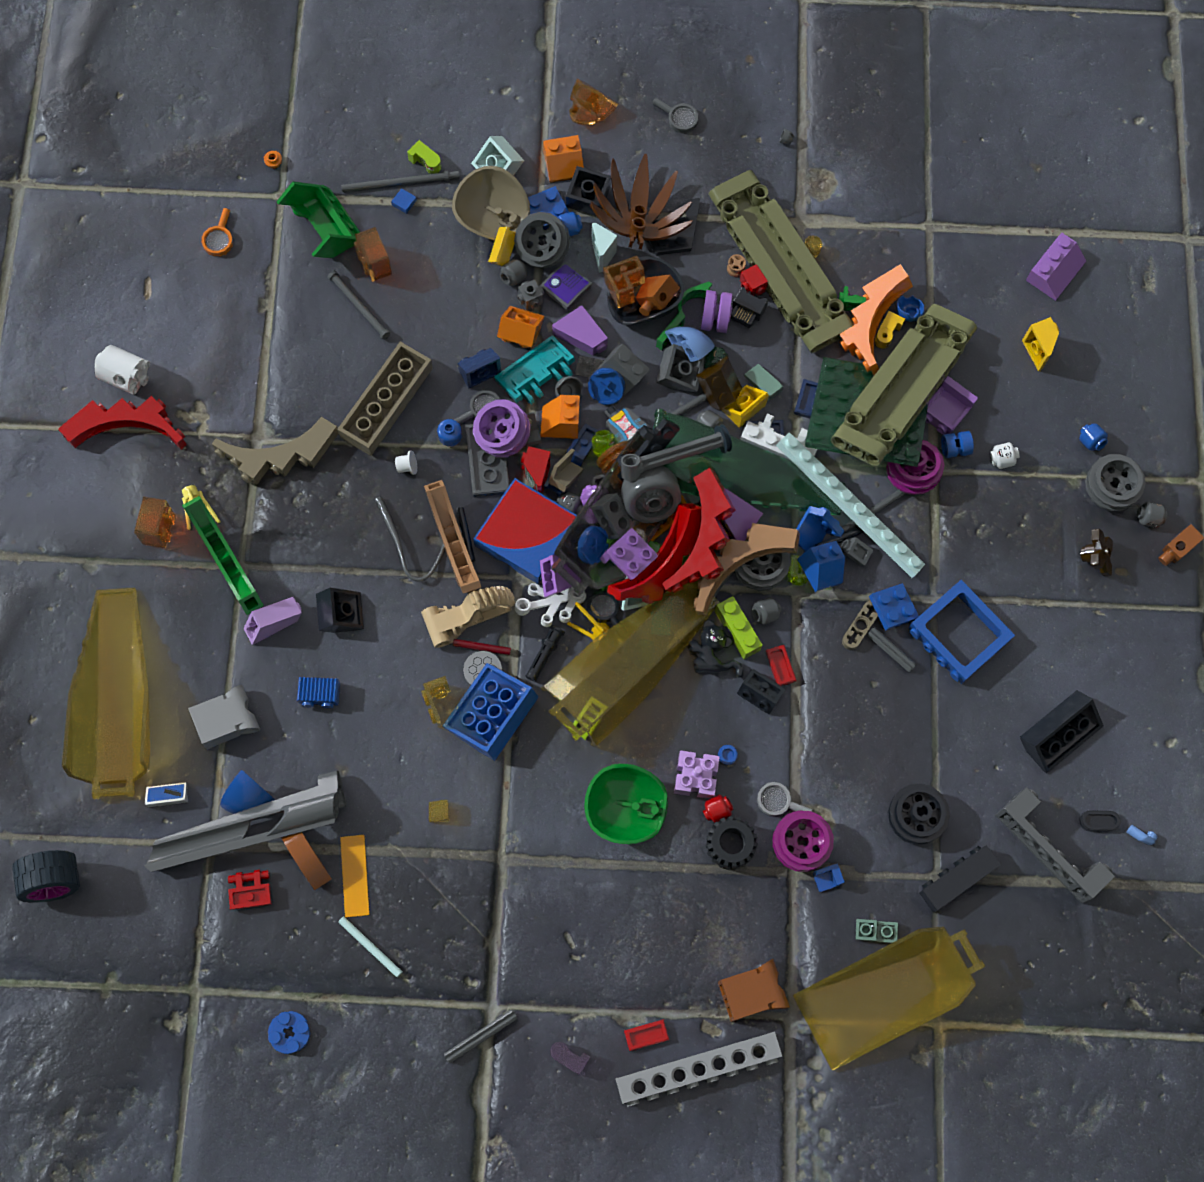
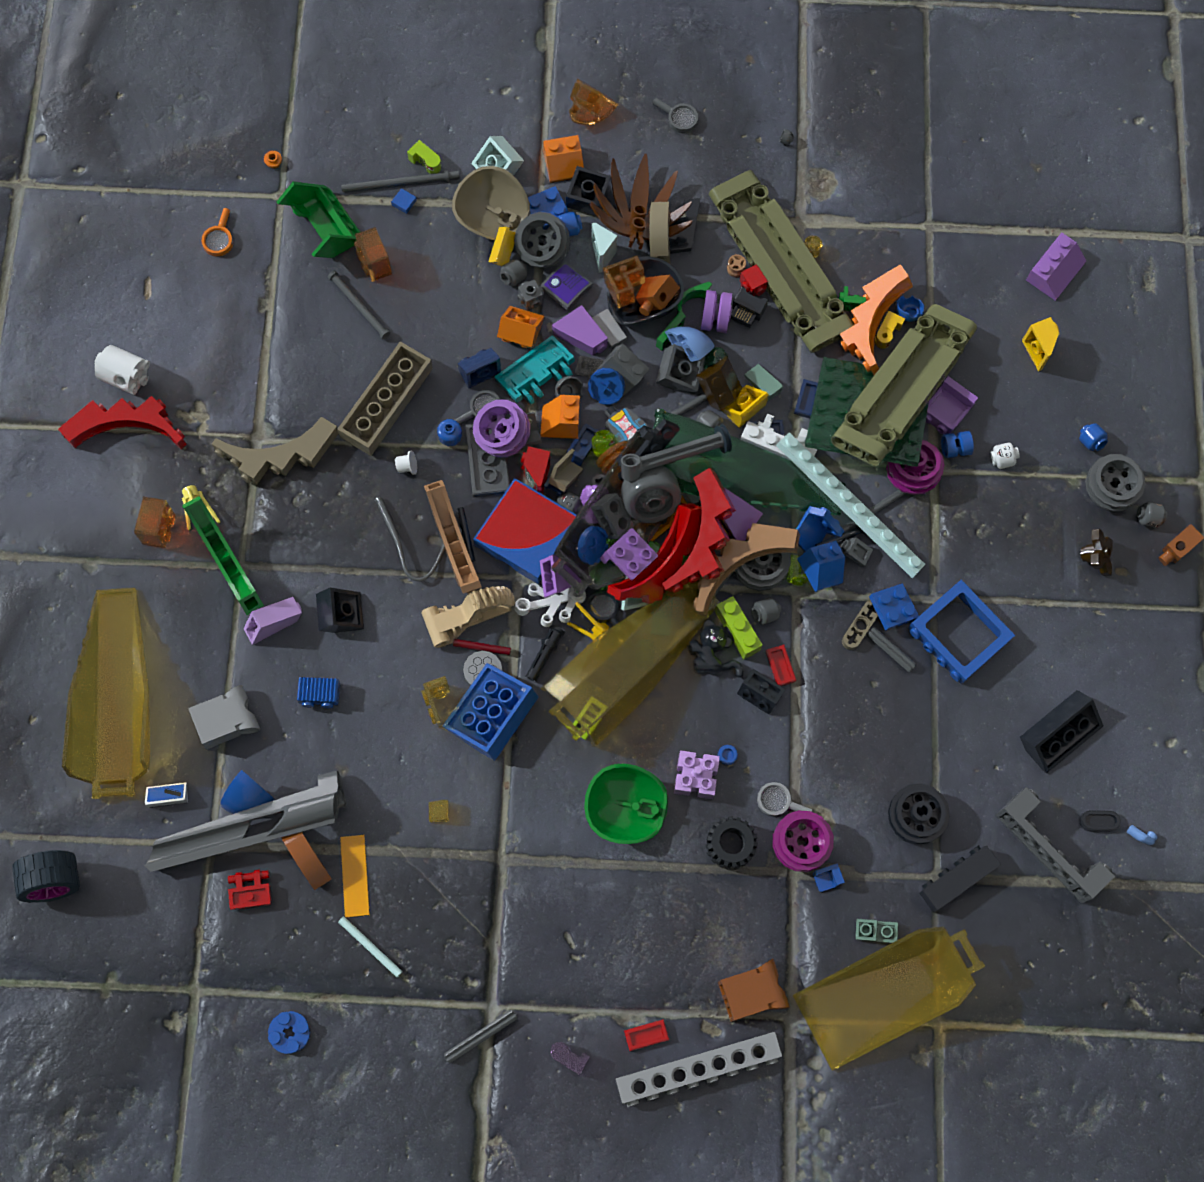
(610, 328): none -> light grey tile
(660, 230): none -> dark tan arch
(718, 808): red head -> none

